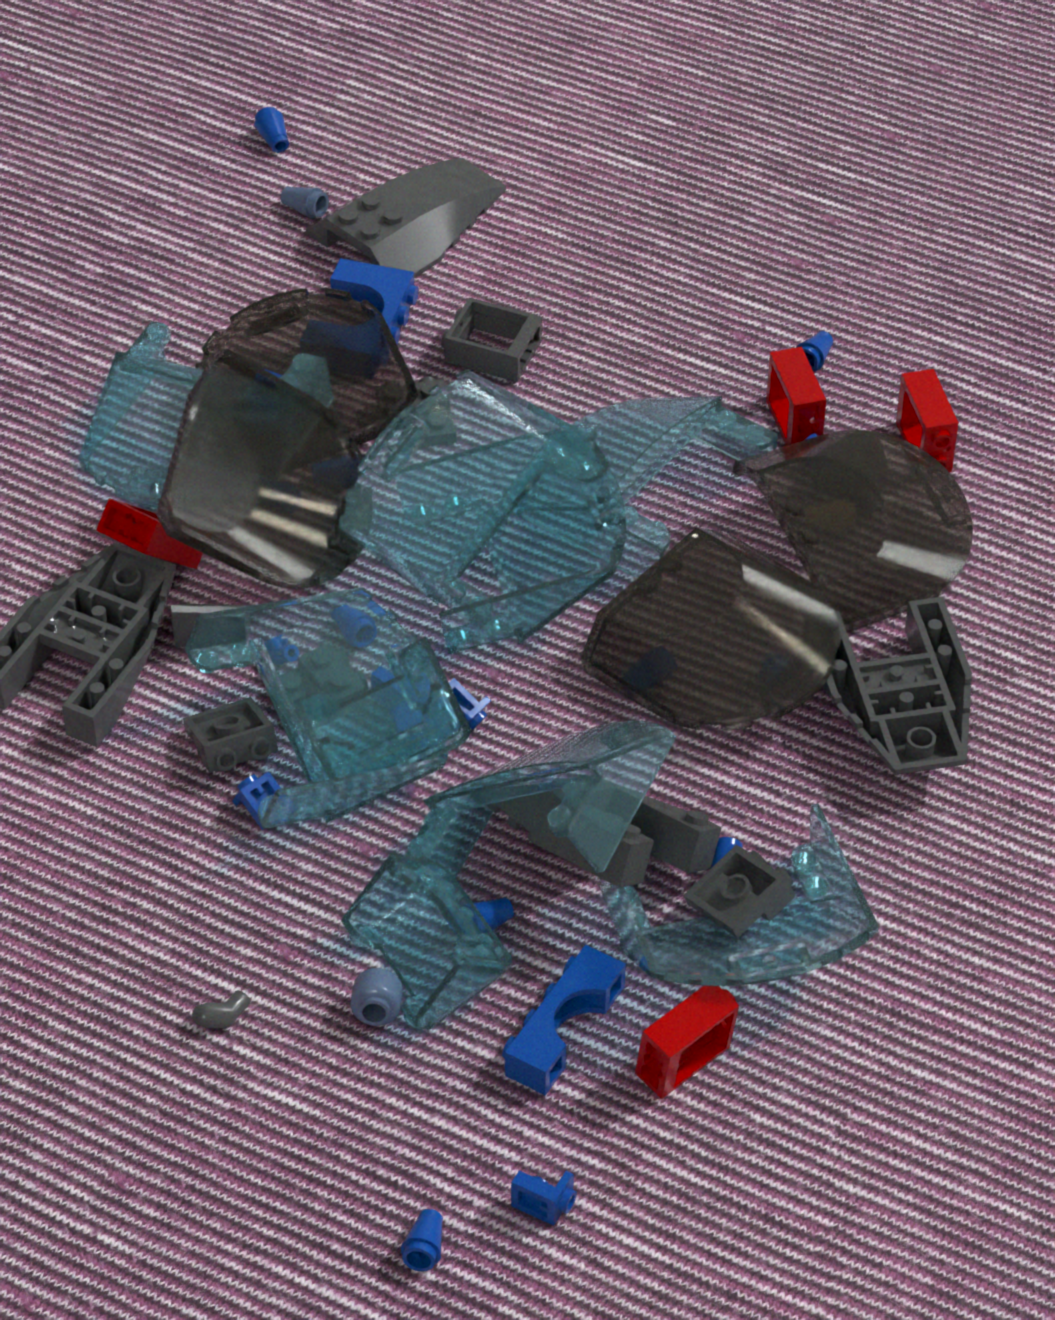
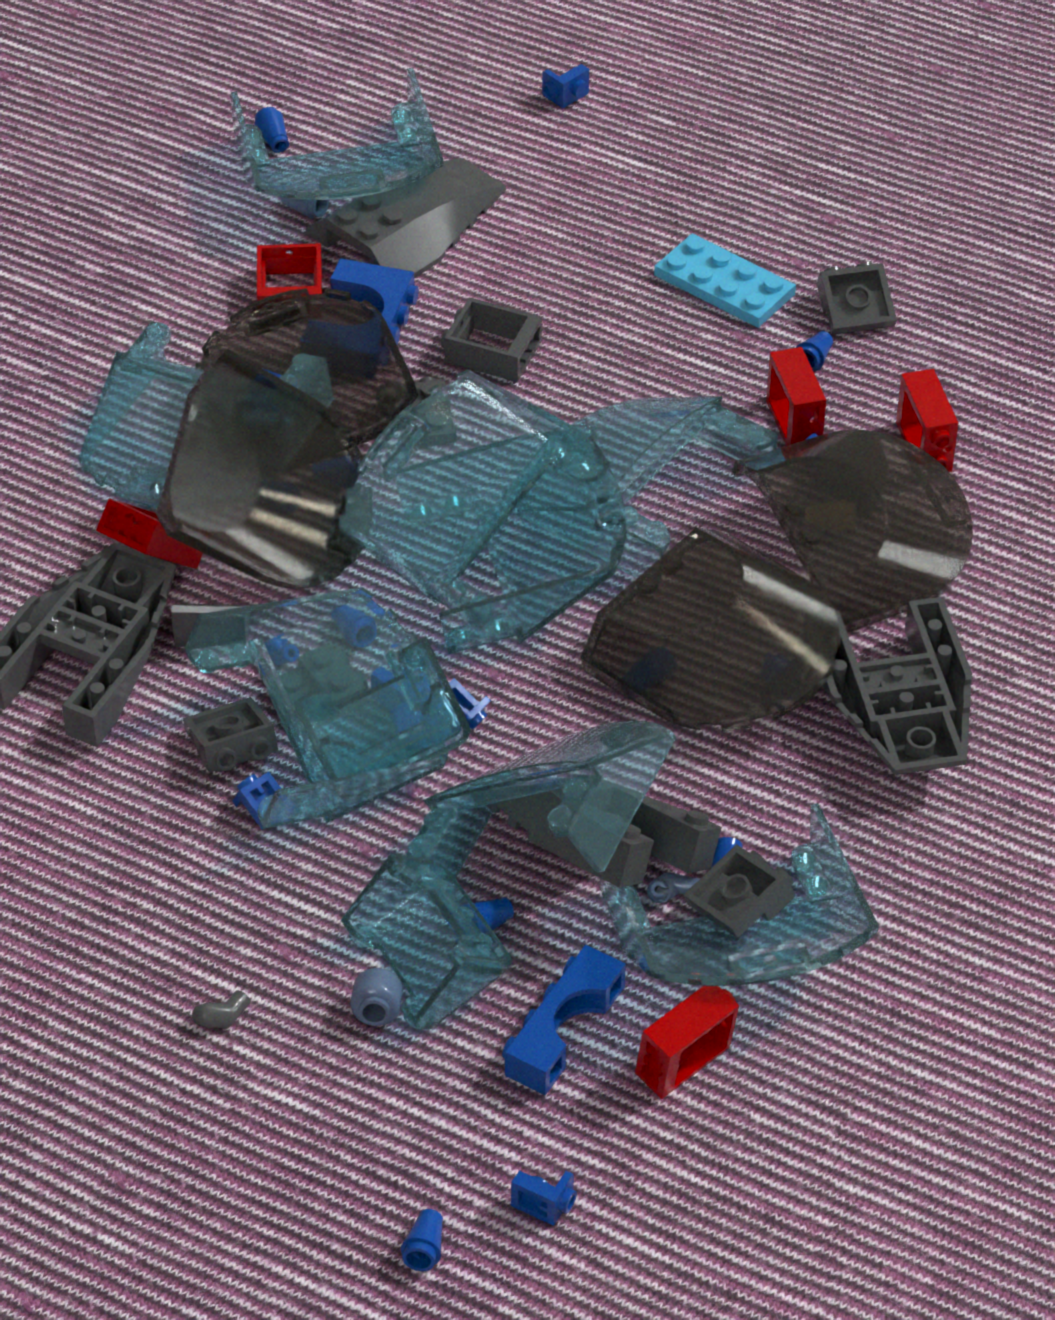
(275, 260): none -> red window
(344, 171): none -> clear light blue windscreen
(567, 87): none -> blue bracket
(669, 886): none -> sand blue arm
(725, 280): none -> medium azure plate
(856, 298): none -> dark grey plate

